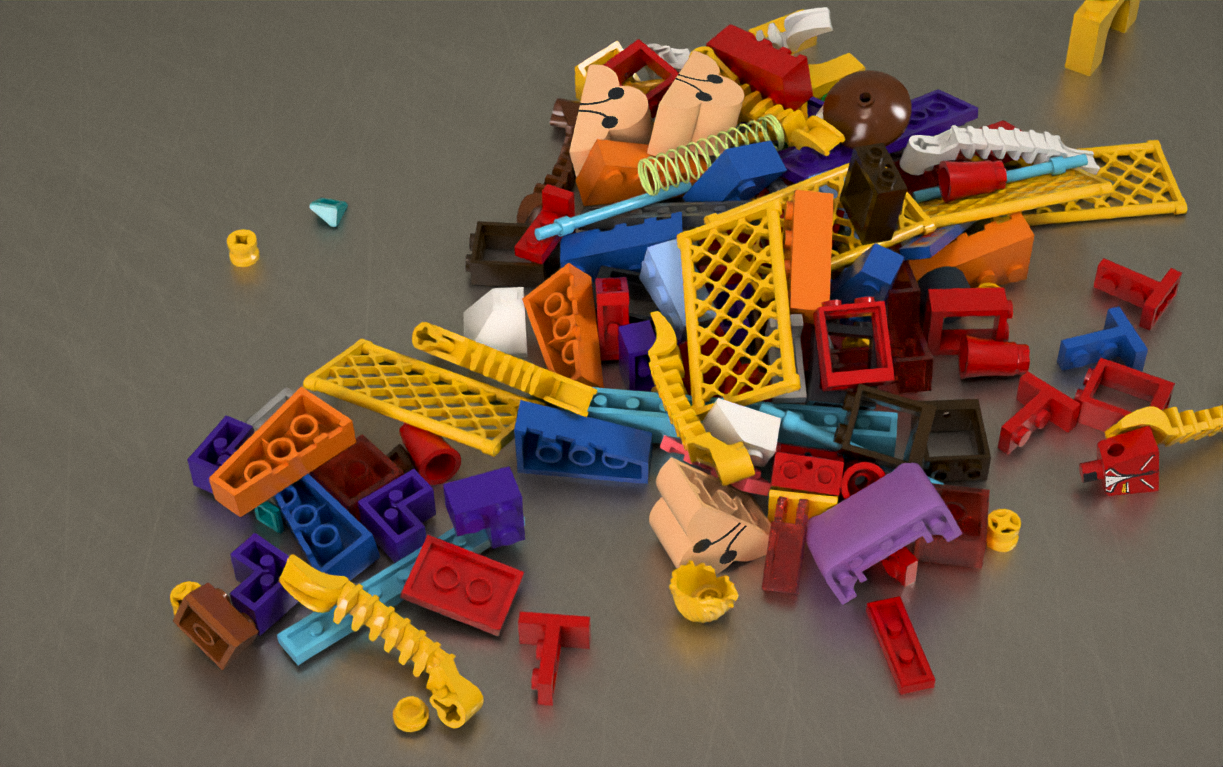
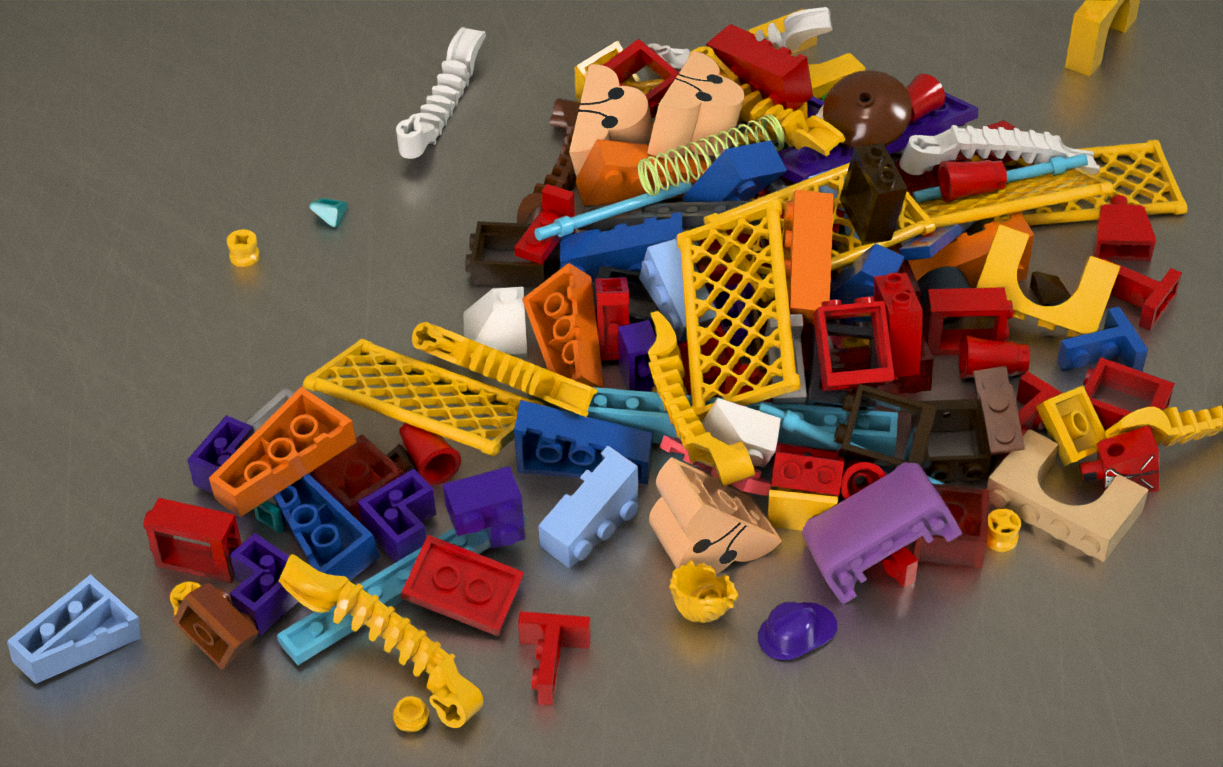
(73, 631): none -> light blue wedge
(194, 523): none -> red window
(424, 127): none -> white piece
(593, 510): none -> light blue wedge
(785, 549): clear red hinge -> none
(796, 629): none -> dark purple piece
(900, 645): red tile -> none
(903, 321): none -> red window
(925, 96): none -> red plant
(998, 410): none -> reddish brown arch
(1048, 288): none -> dark brown slope
(1072, 424): none -> yellow slope
(1078, 314): none -> yellow arch
(1089, 527): none -> tan arch
(1123, 232): none -> red torso

